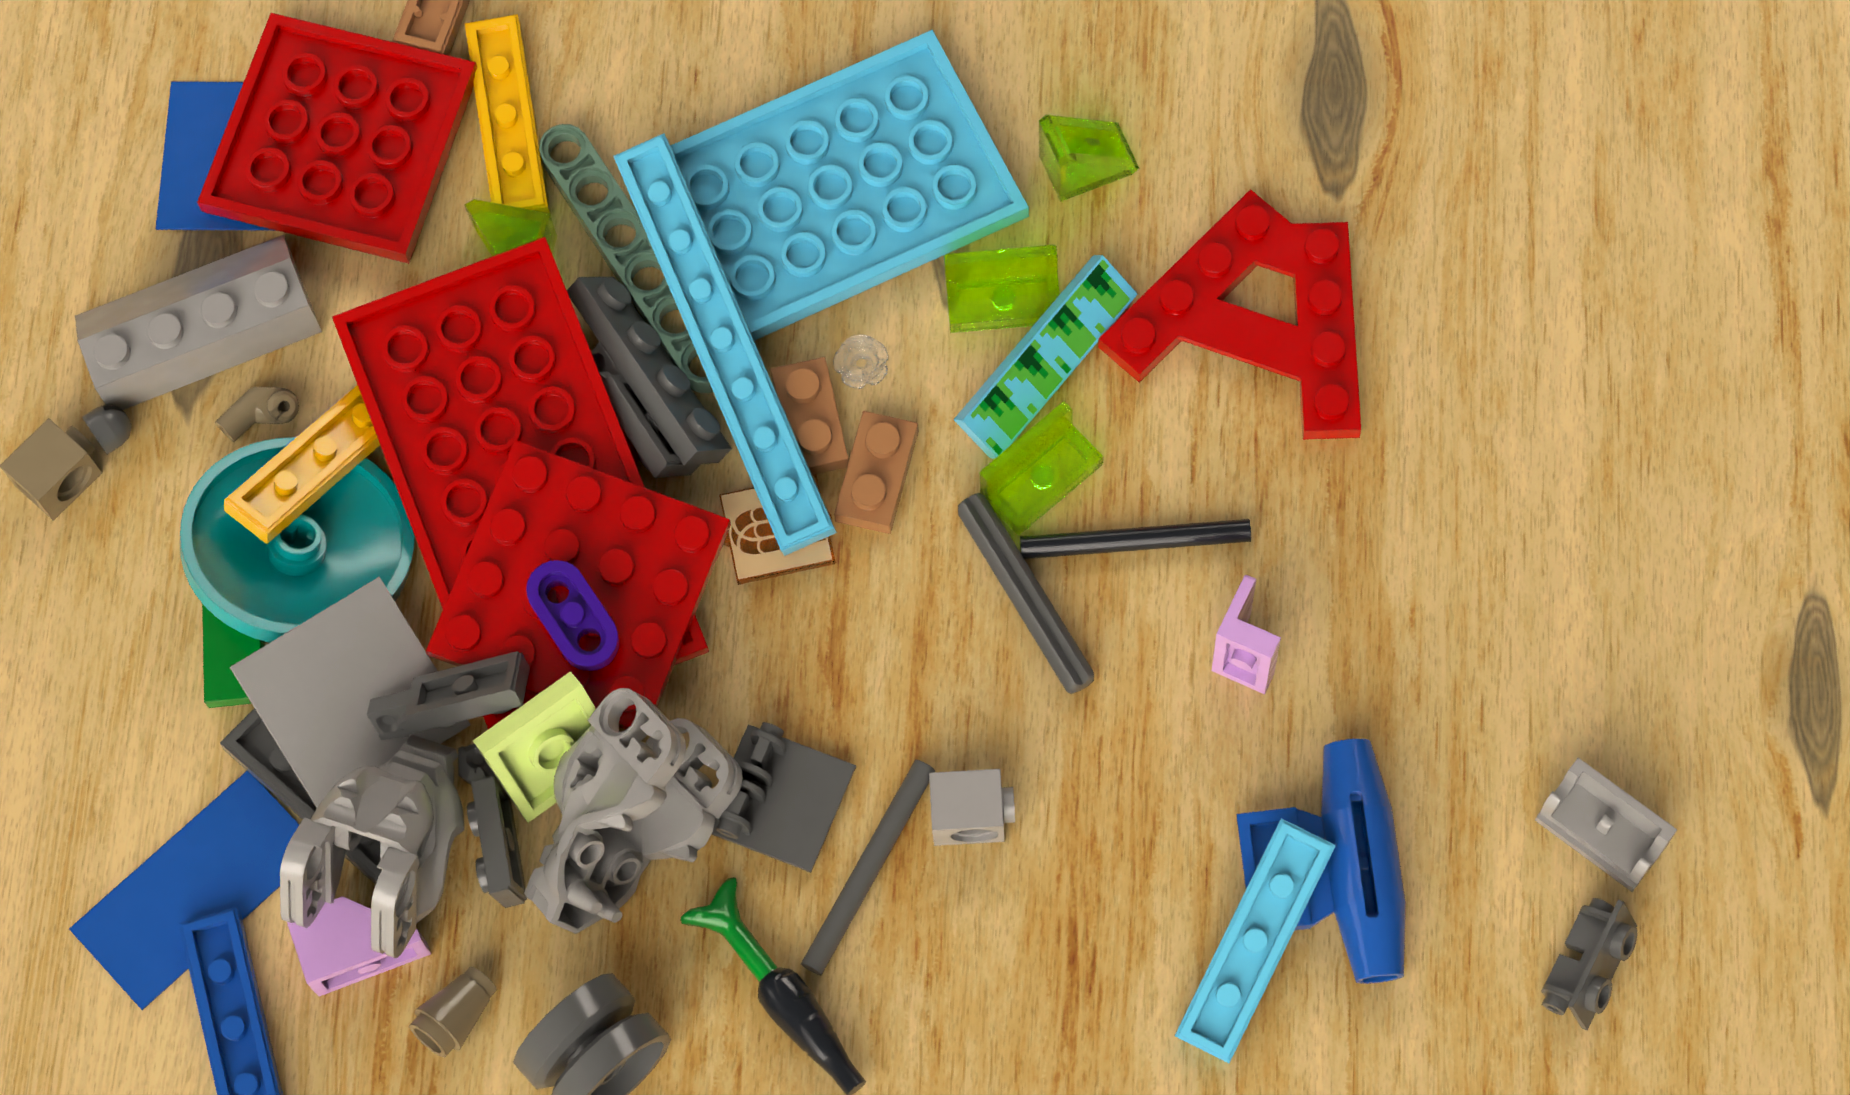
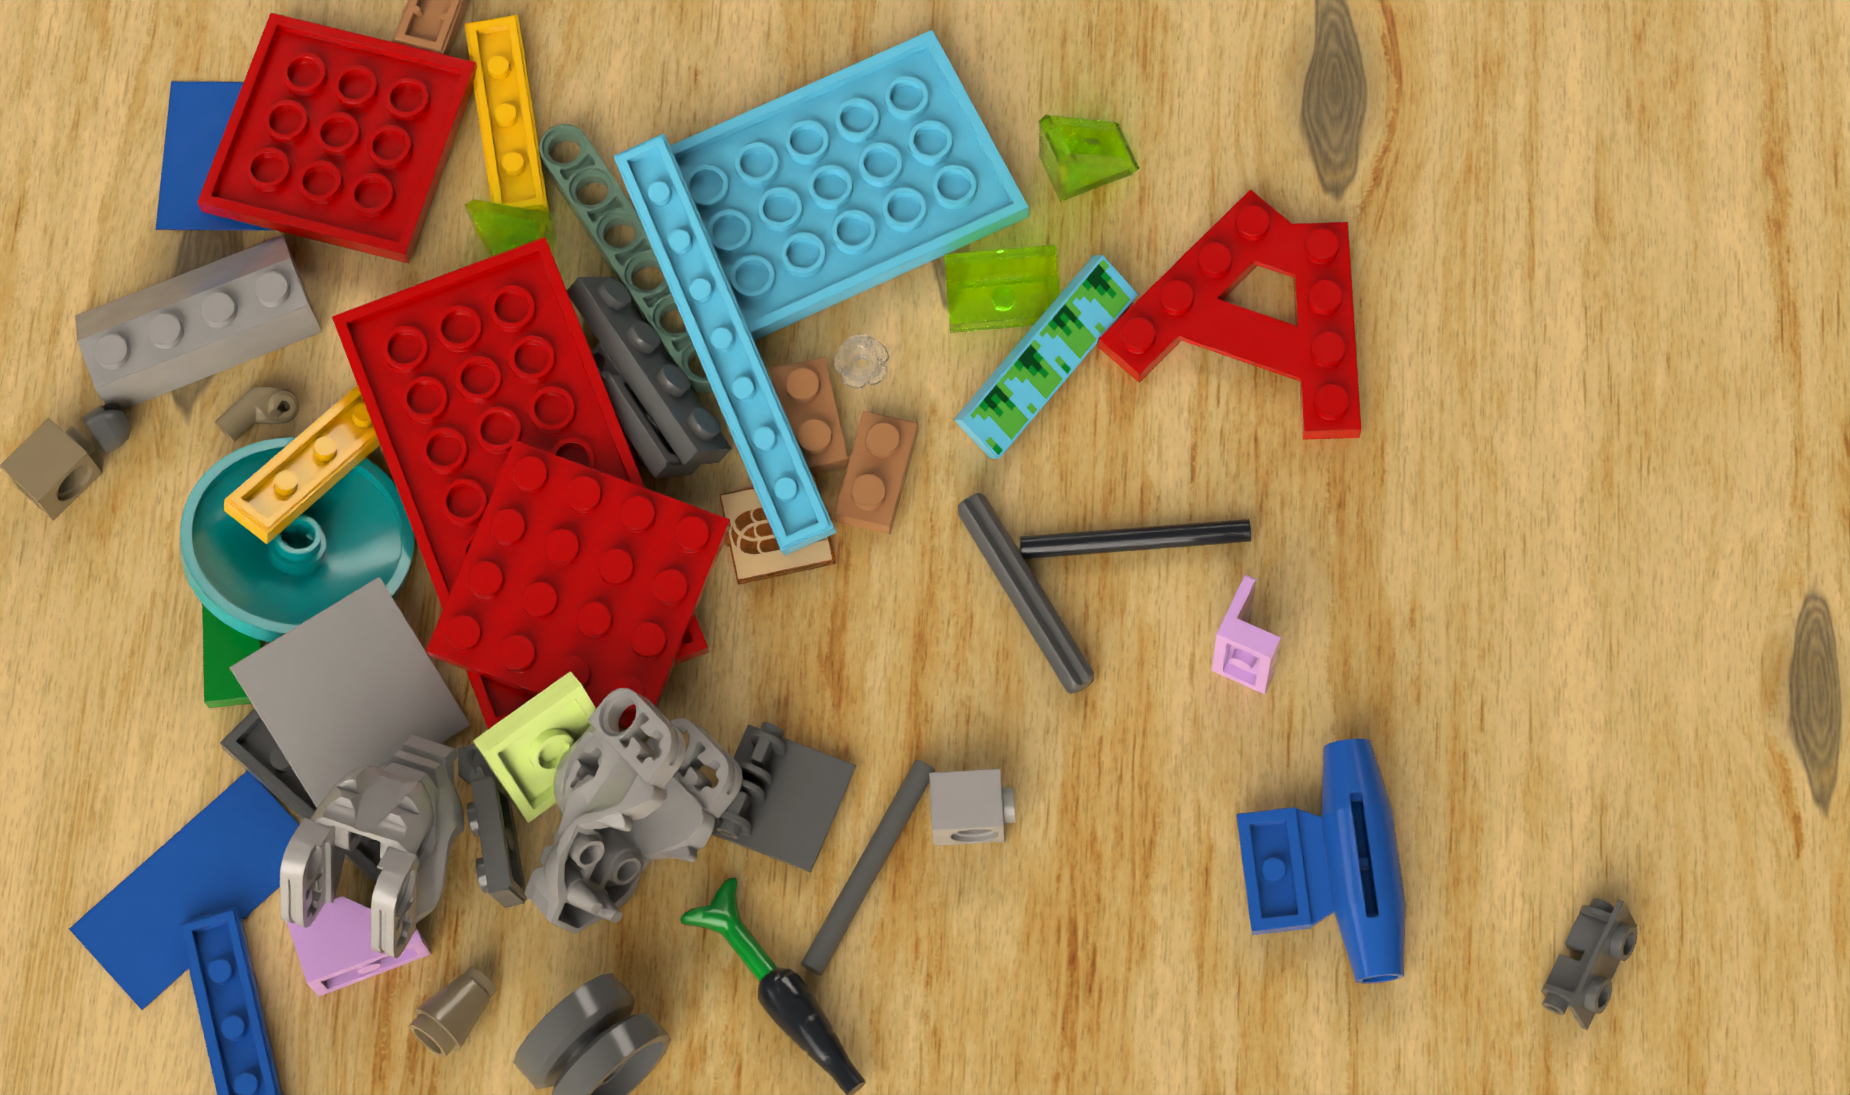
(452, 696): dark grey hinge -> none
(574, 617): dark purple plate -> none
(1039, 469): clear neon green panel -> none
(1254, 940): medium azure tile -> none
(1605, 824): light grey hinge -> none

